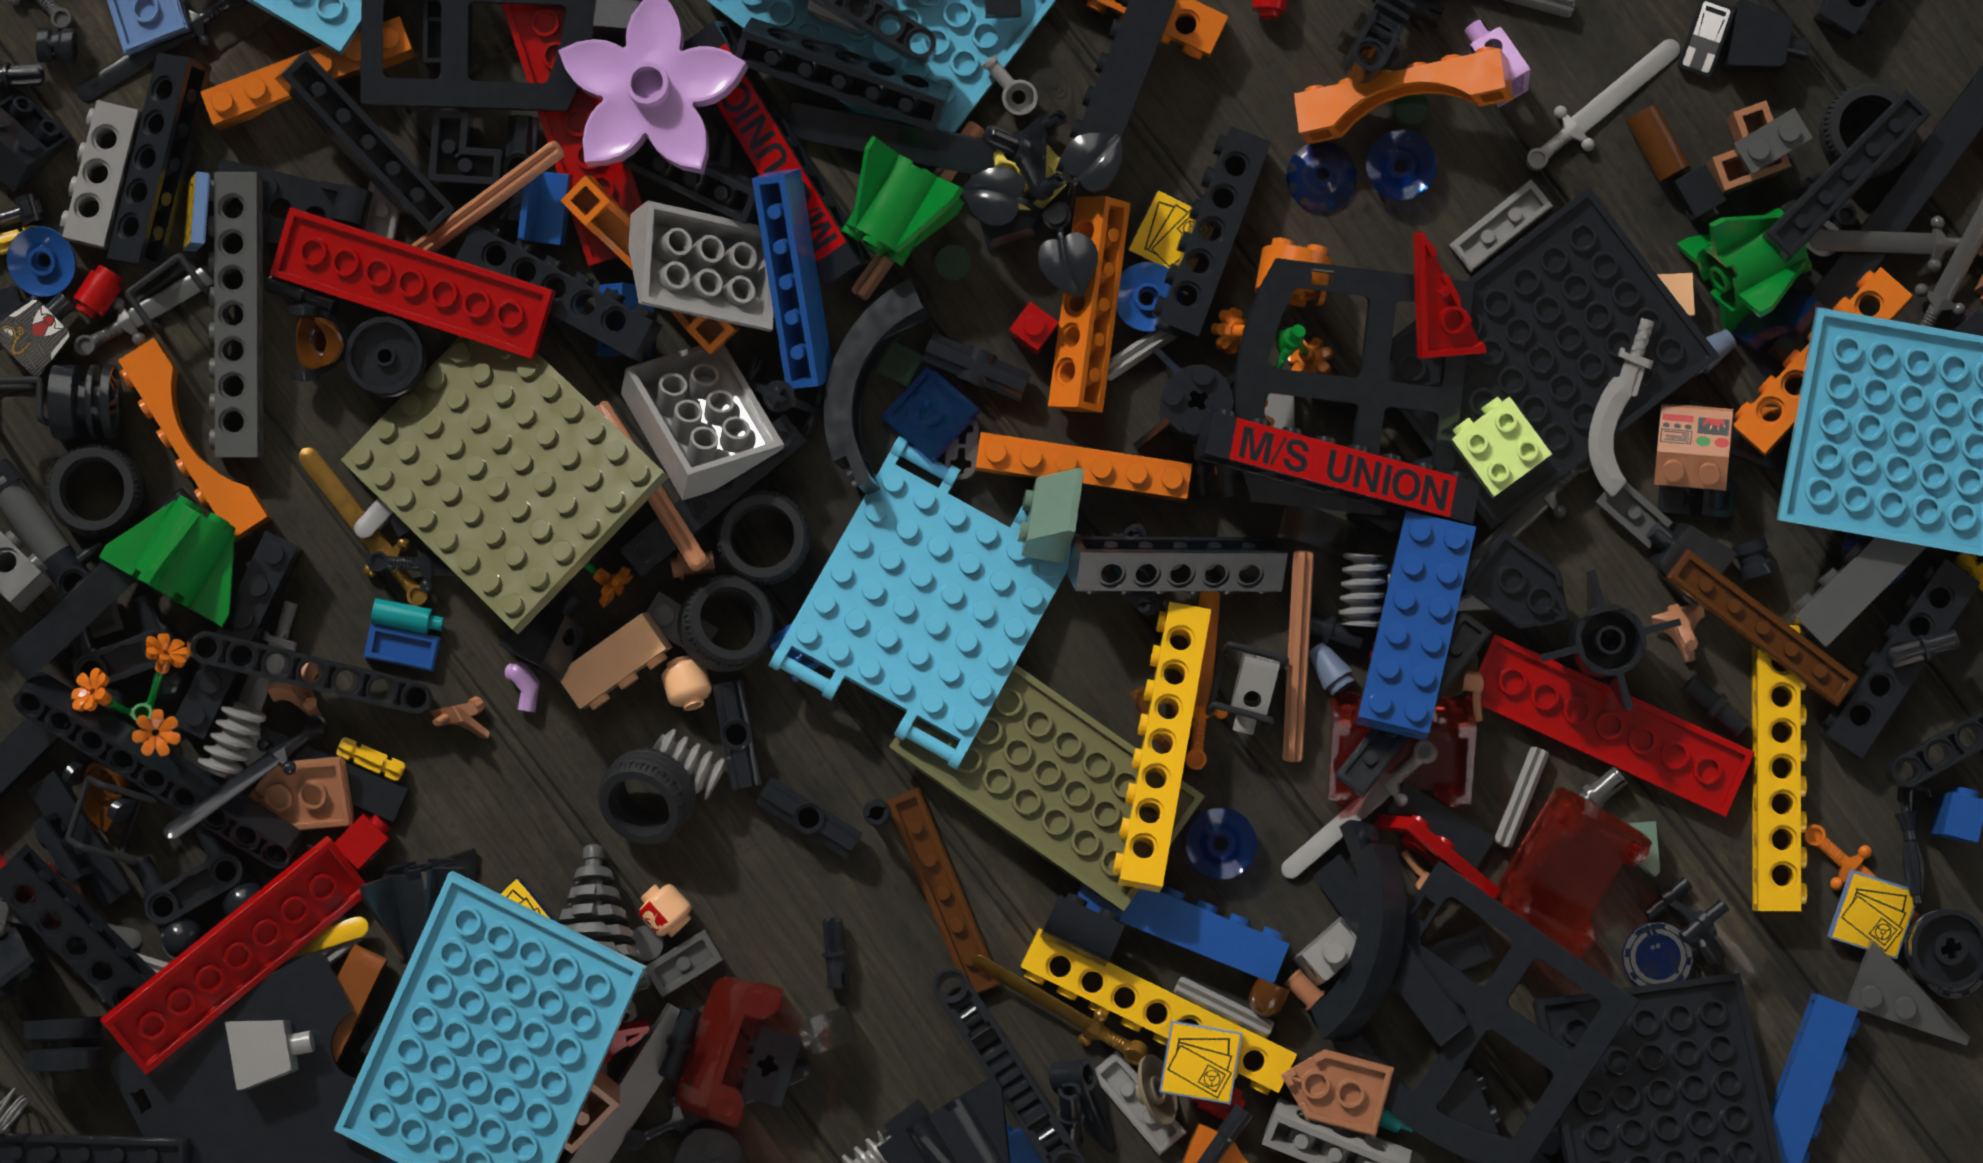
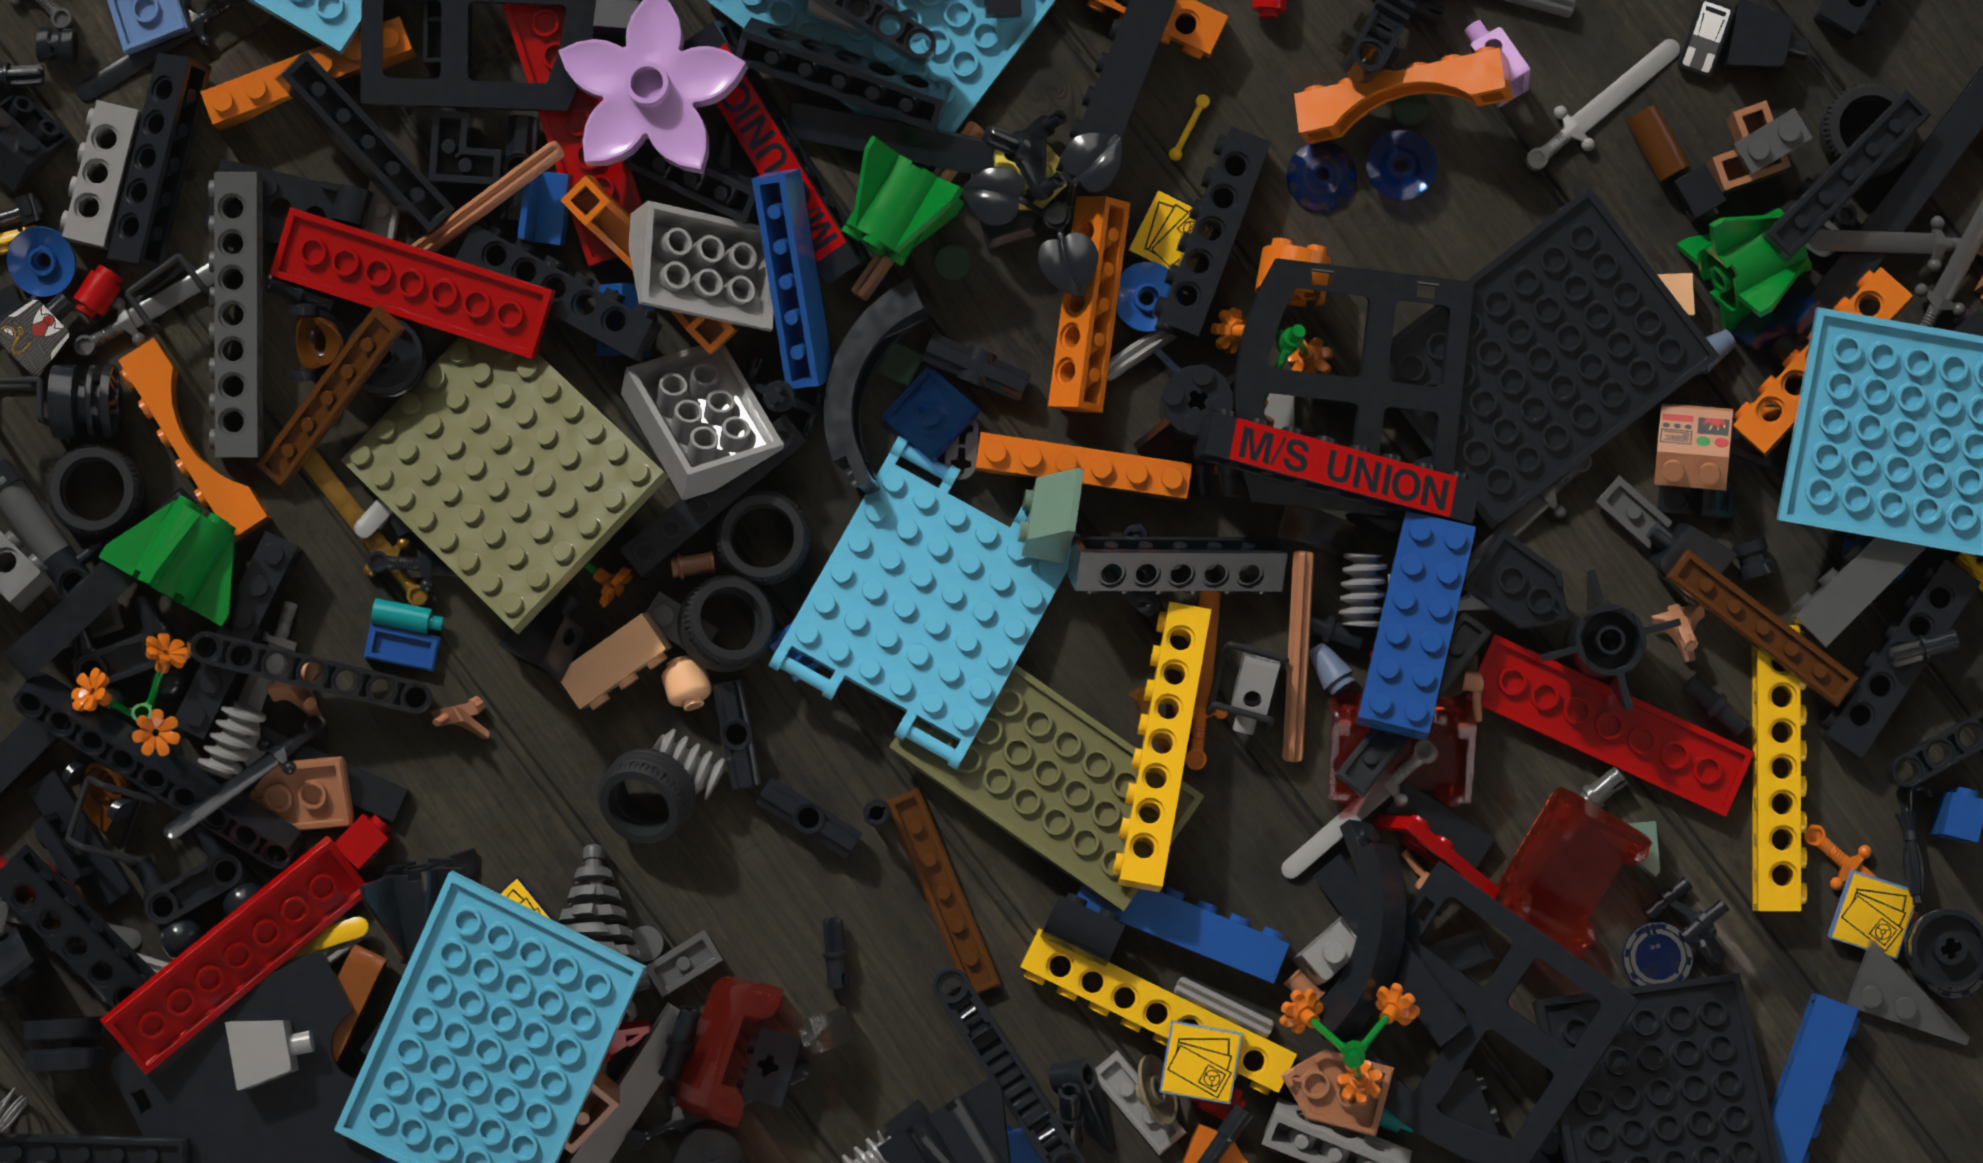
(196, 211): medium blue tile -> none
(330, 396): none -> reddish brown tile
(370, 759): yellow axle -> none
(526, 682): lavender arm -> none
(665, 509): nougat axle -> none
(665, 910): light nougat head -> none
(1010, 86): light grey bar -> none
(1033, 328): red brick -> none
(1093, 1028): pearl gold sword -> none
(1202, 102): none -> yellow hinge
(1240, 843): clear blue dish -> none
(1267, 998): reddish brown piece -> none
(1359, 1079): none -> orange plant
(1441, 321): red wing -> none
(1499, 445): yellowish green brick -> none
(1500, 226): light grey tile -> none
(1521, 797): light grey axle -> none
(1610, 408): light grey sword -> none

